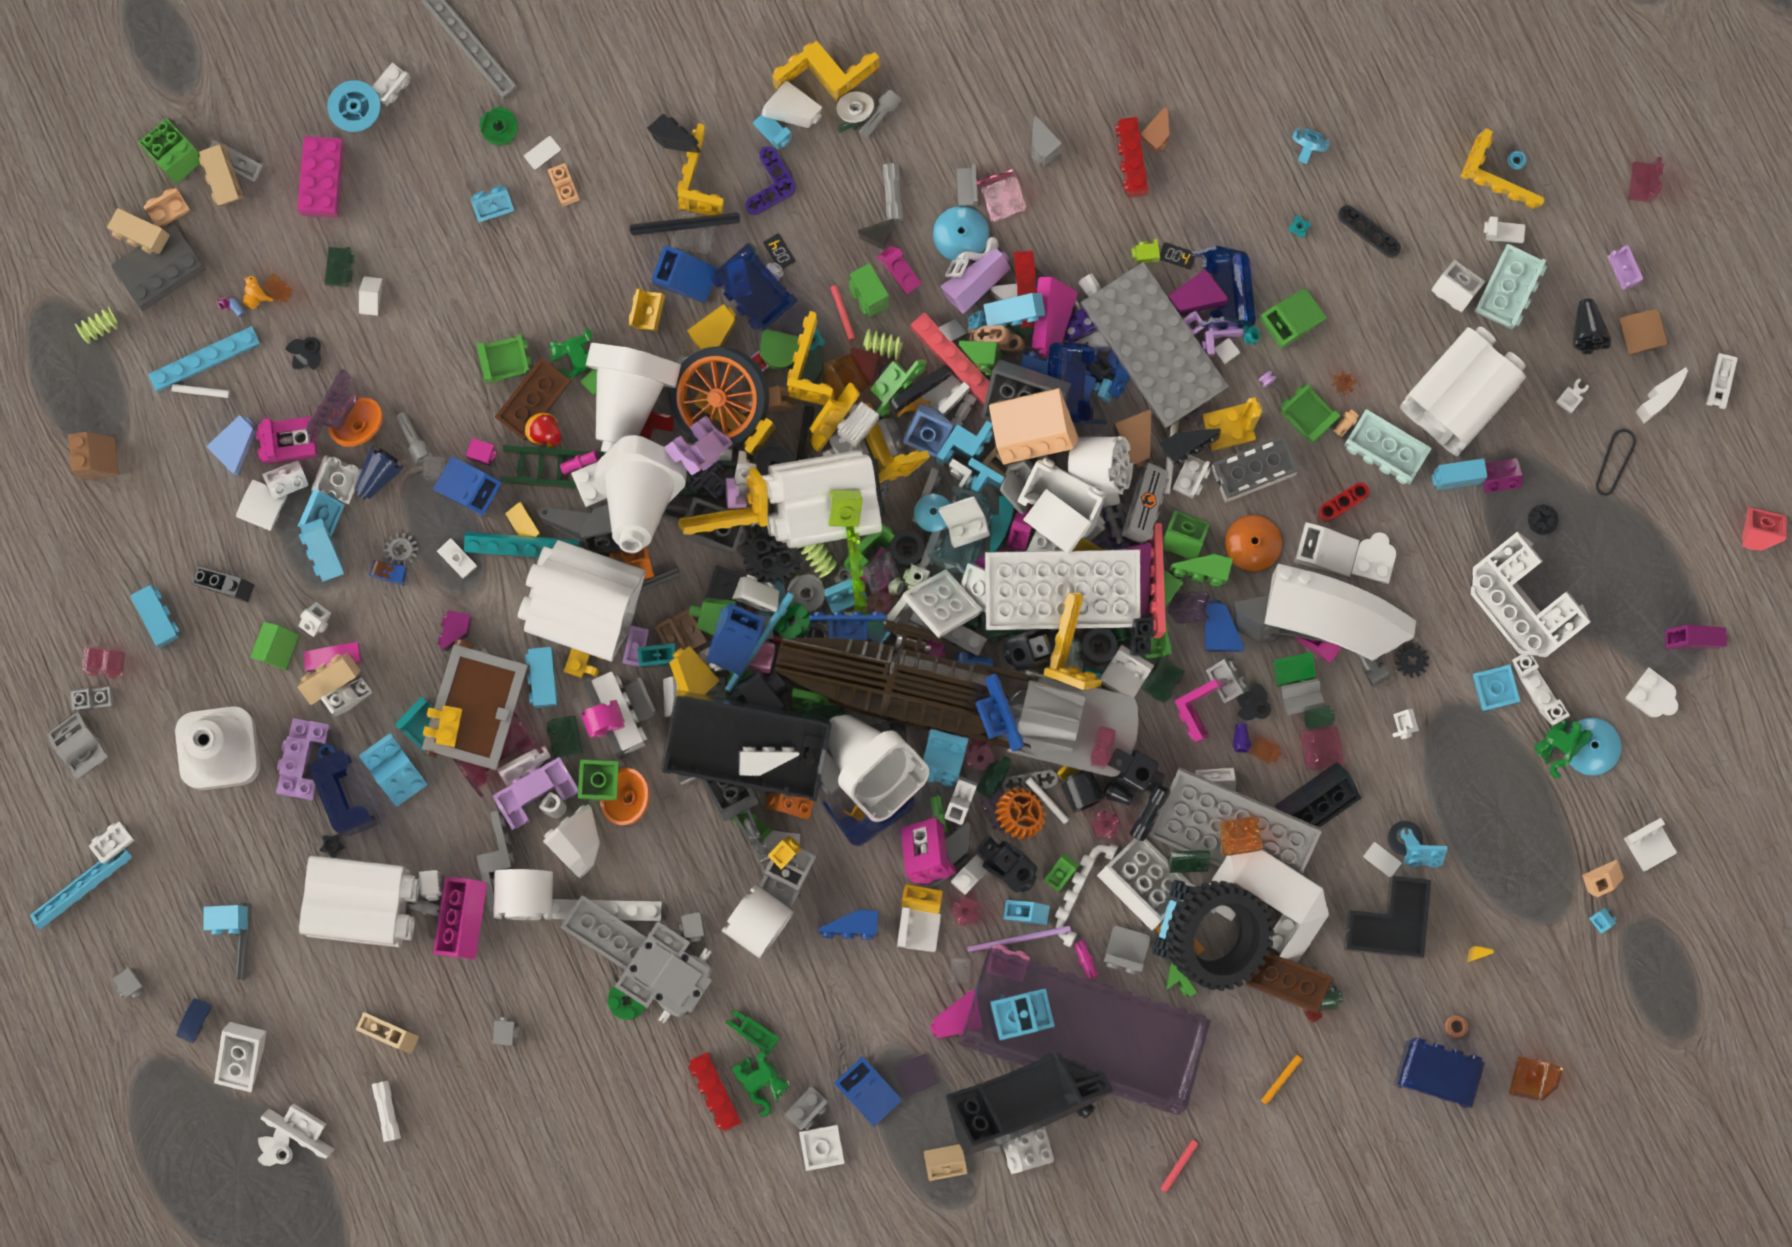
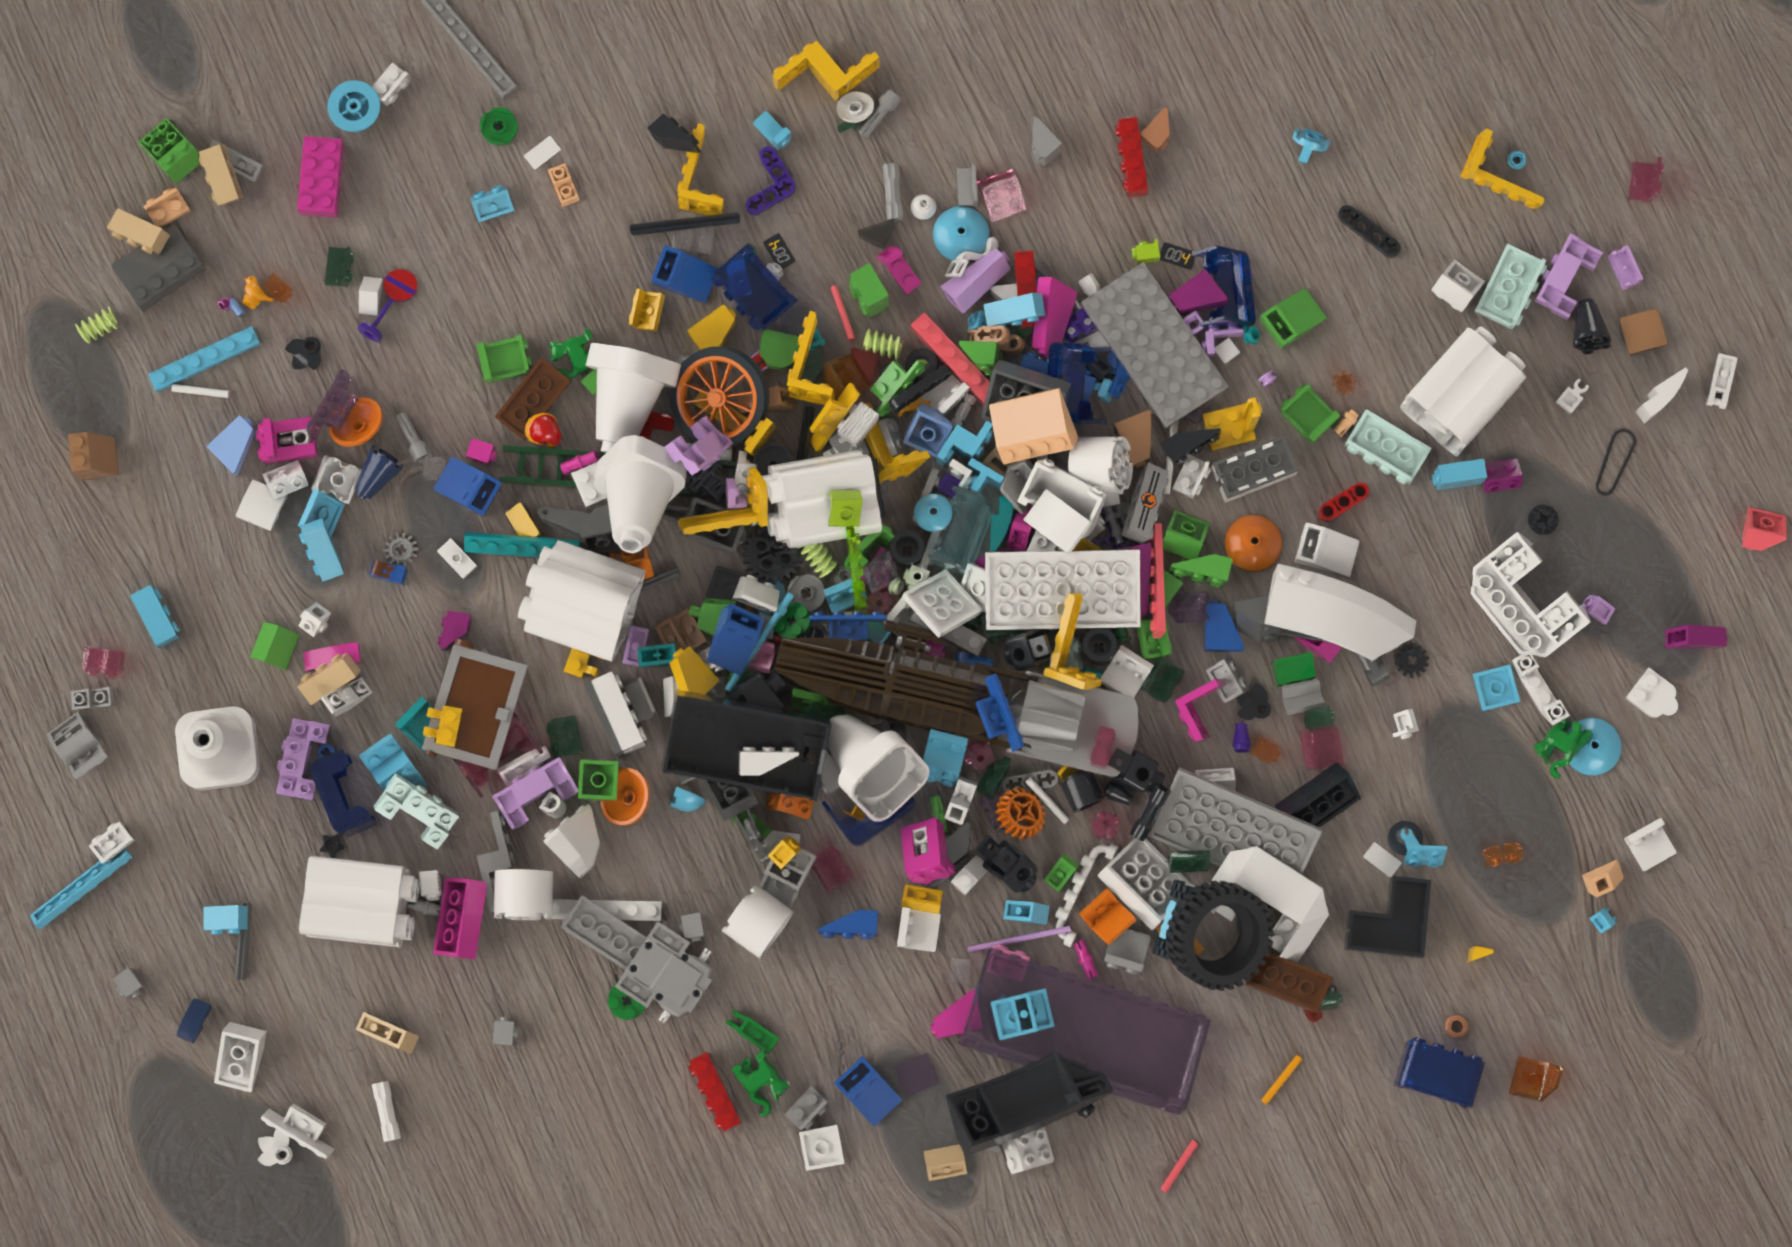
(223, 584): black slope -> none
(399, 287): none -> piece
(420, 805): none -> light aqua bracket
(542, 677): medium azure brick -> none
(602, 719): dark pink brick -> none
(686, 801): none -> medium azure brick
(792, 107): white slope -> none
(831, 869): none -> clear pink bracket
(922, 353): none -> black tyre
(928, 206): none -> white cone
(946, 485): none -> dark purple plate
(952, 330): white sticker -> none
(965, 521): white bracket -> none
(968, 904): clear pink brick -> none
(1107, 917): none -> orange bracket
(1141, 636): black slope -> none
(1175, 976): bright green slope -> none
(1241, 836): clear orange bracket -> none
(1299, 231): teal plate -> none
(1375, 559): white plate -> none
(1504, 231): white bracket -> none
(1512, 853): none -> clear orange hinge
(1557, 280): none -> lavender bracket
(1598, 608): none -> lavender bracket

